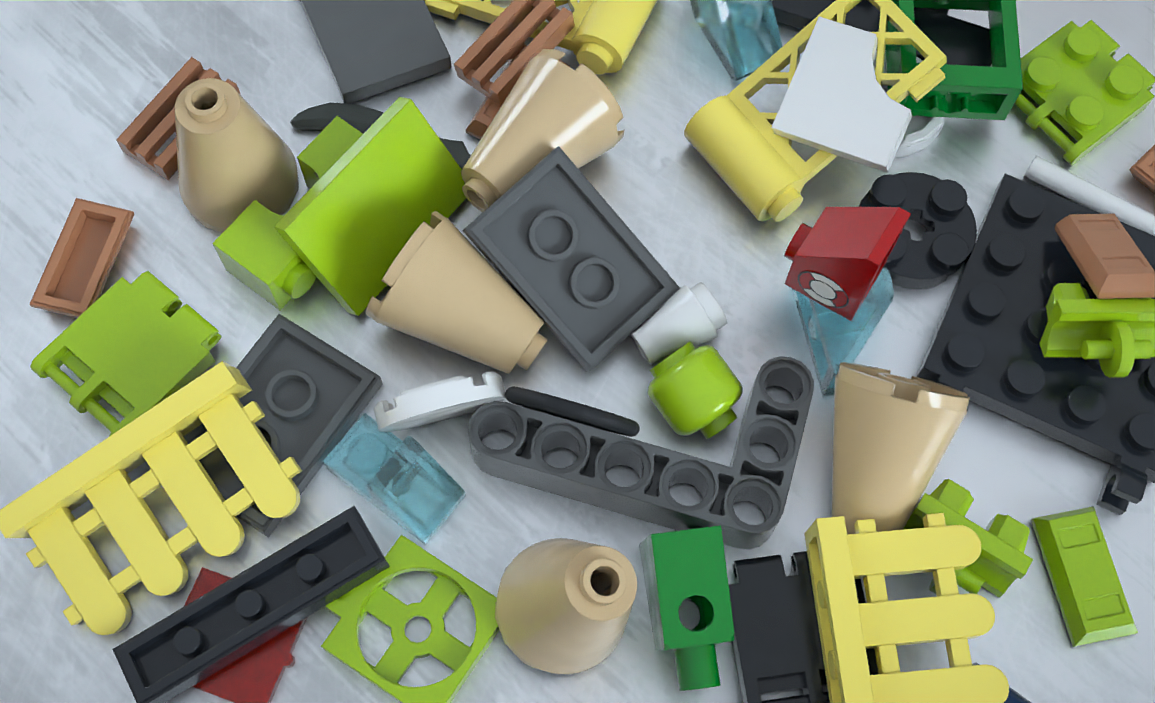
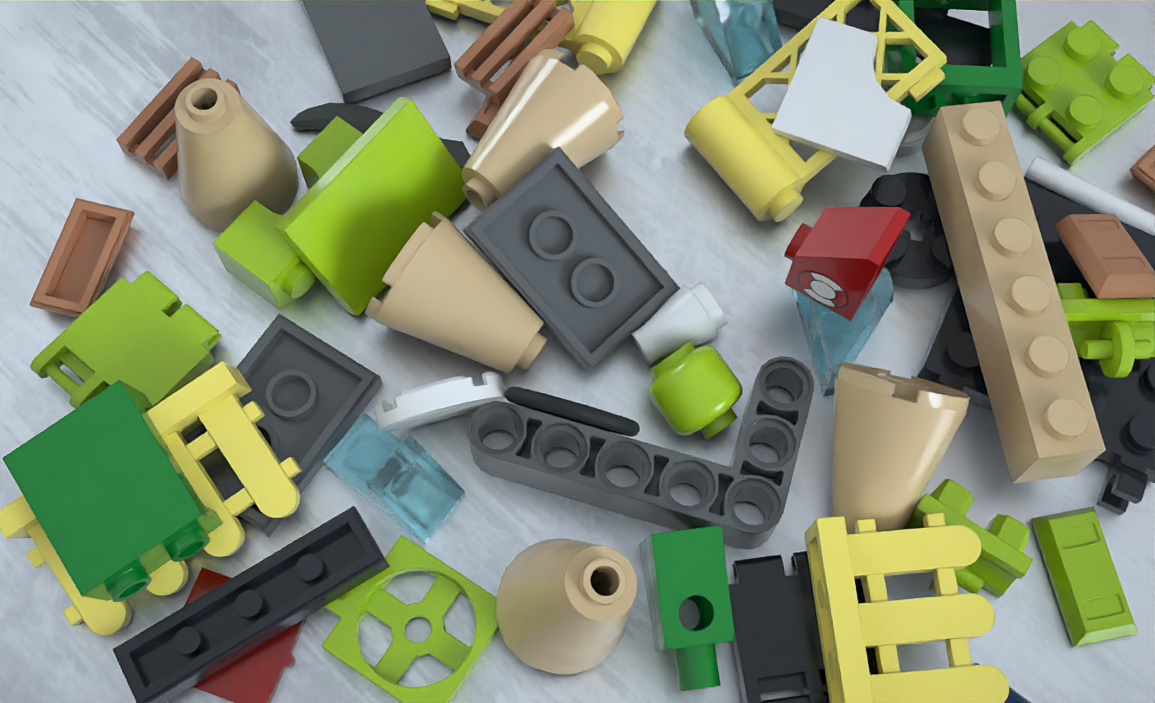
(111, 495): none -> green panel
(1010, 295): none -> tan brick

